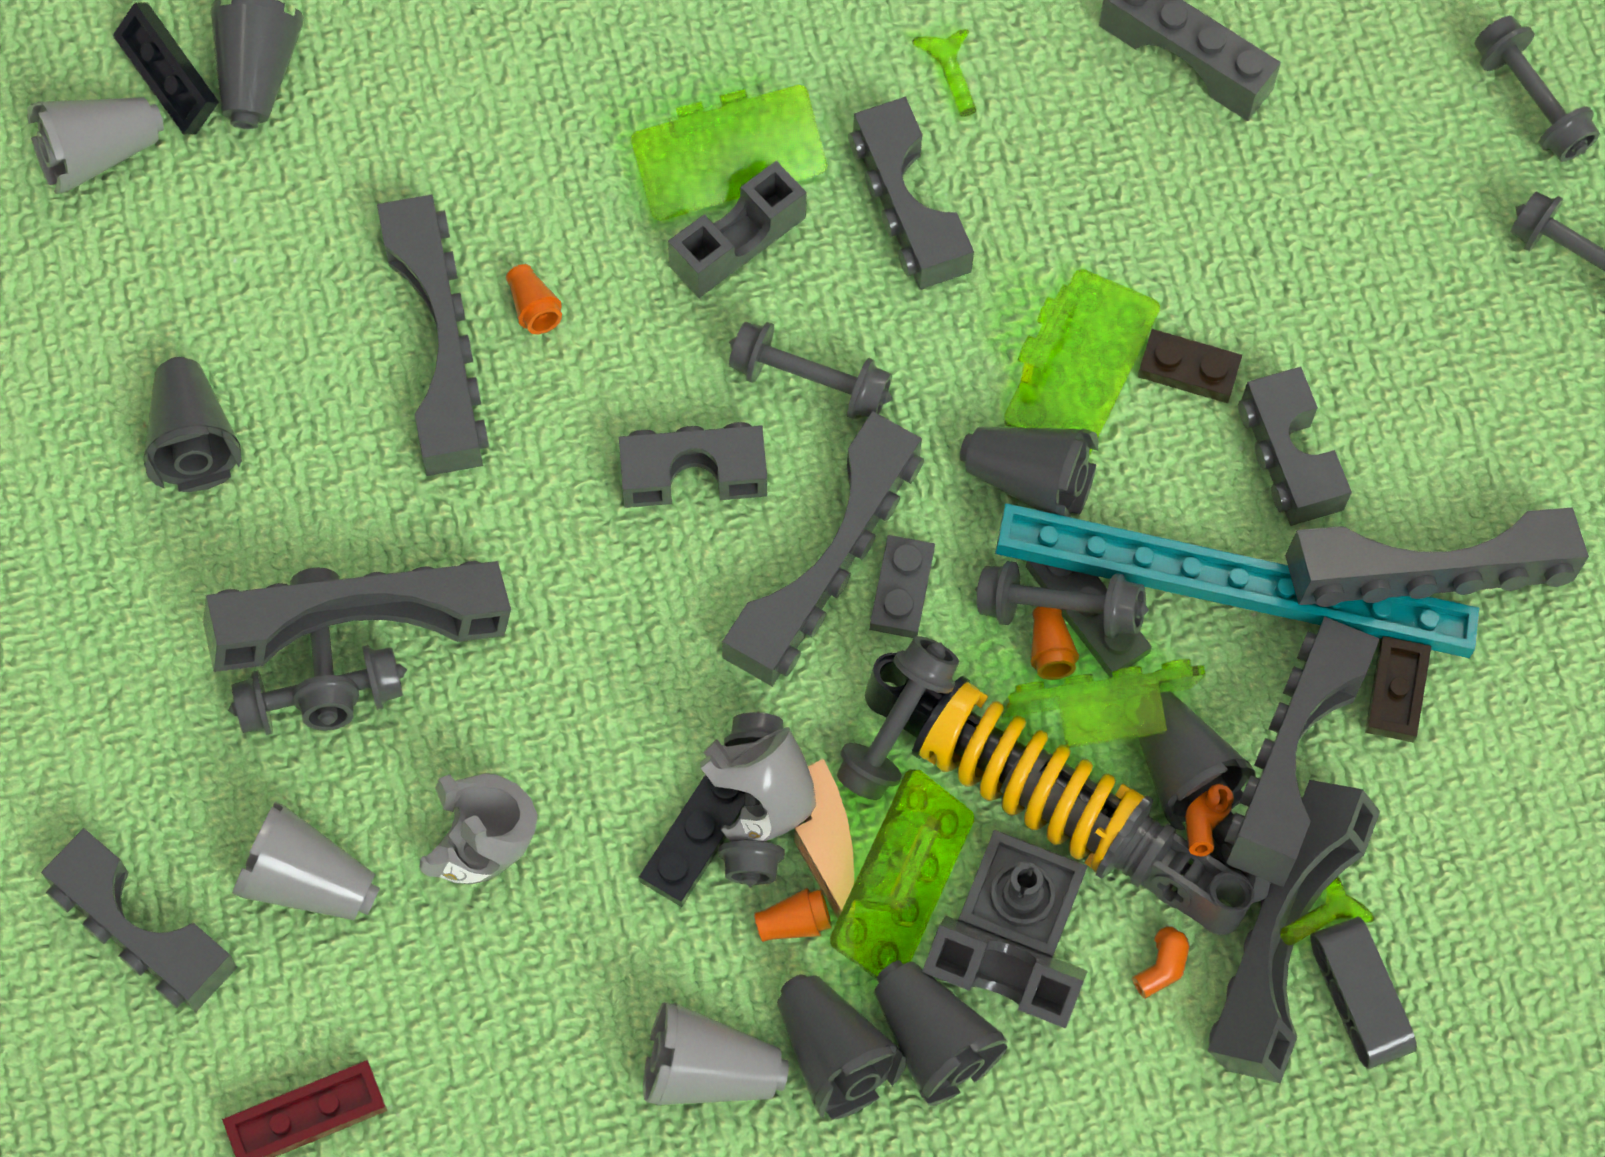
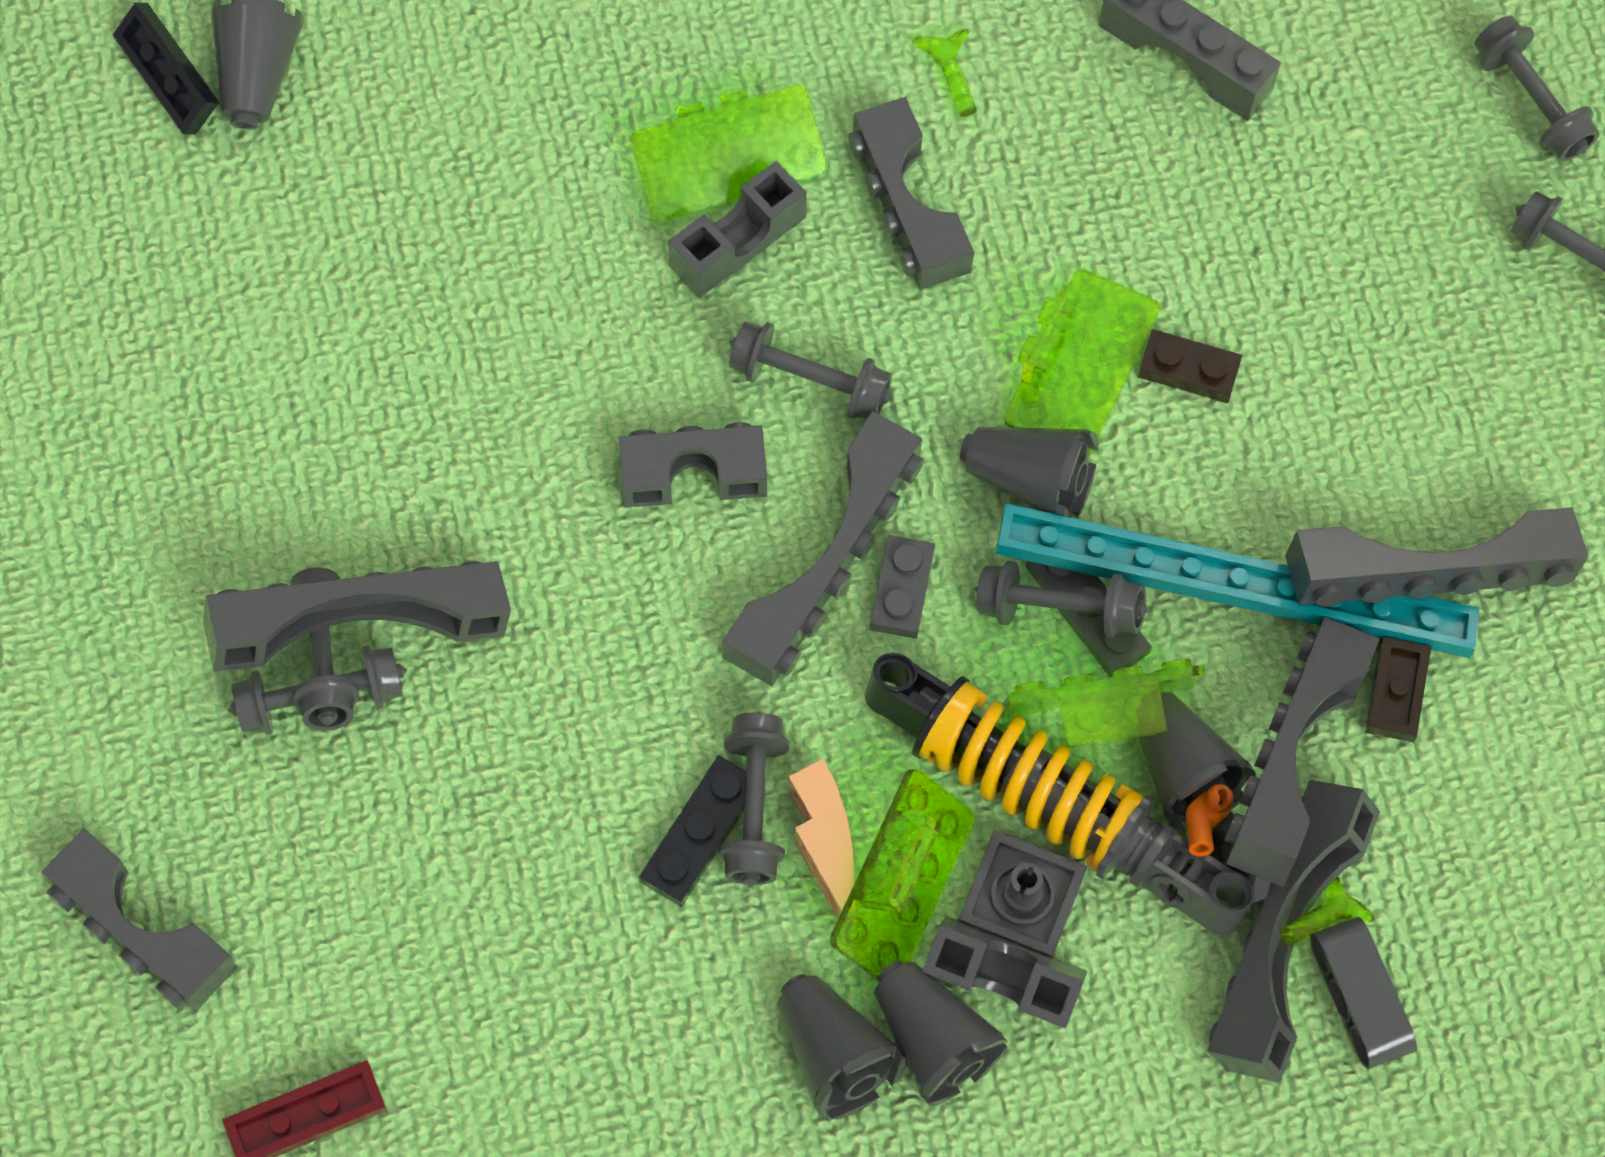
(90, 136): light grey cone -> none
(188, 430): dark grey cone -> none
(304, 870): light grey cone -> none
(445, 418): dark grey arch -> none
(488, 829): light grey piece -> none
(534, 302): orange cone -> none
(708, 1061): light grey cone -> none
(773, 774): light grey piece -> none
(795, 917): orange cone -> none
(868, 769): dark grey piece -> none
(1052, 645): orange cone -> none
(1170, 962): orange arm -> none
(1303, 483): dark grey arch -> none

